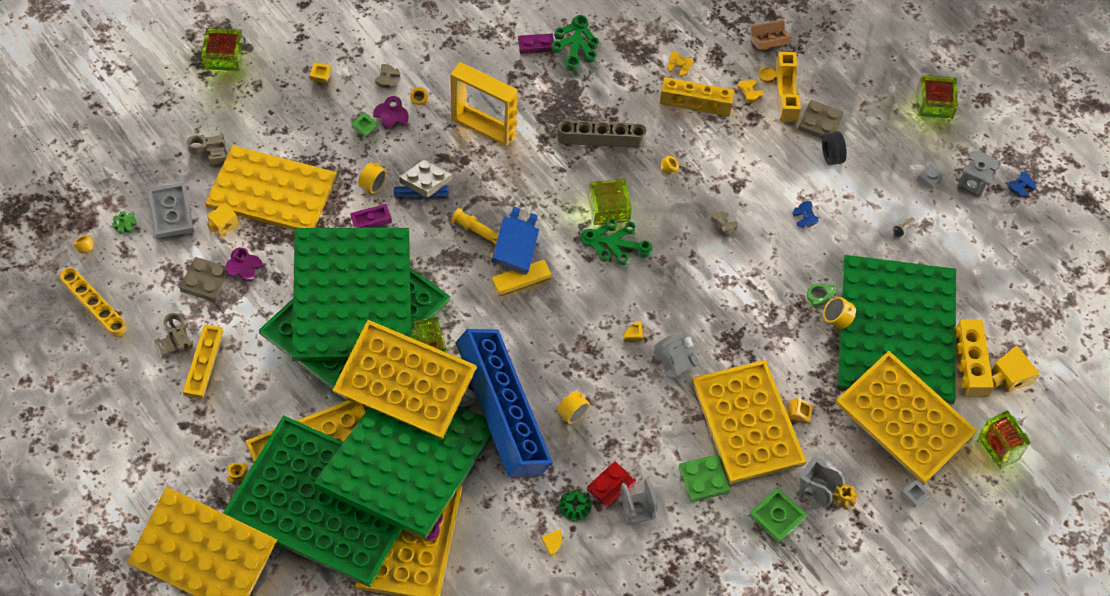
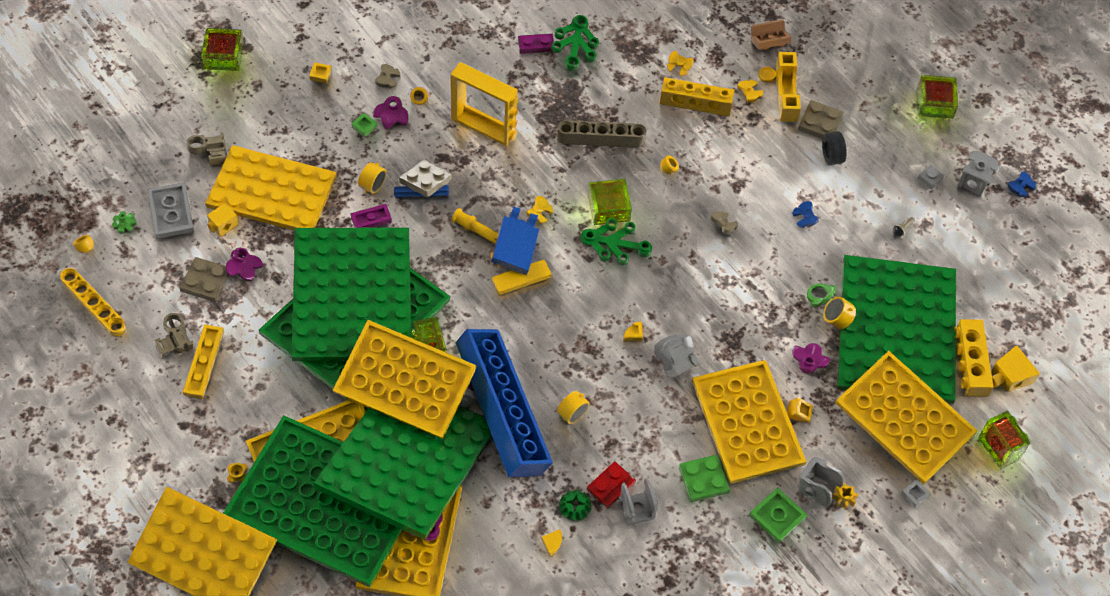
(541, 204): none -> yellow piece
(810, 357): none -> magenta plate

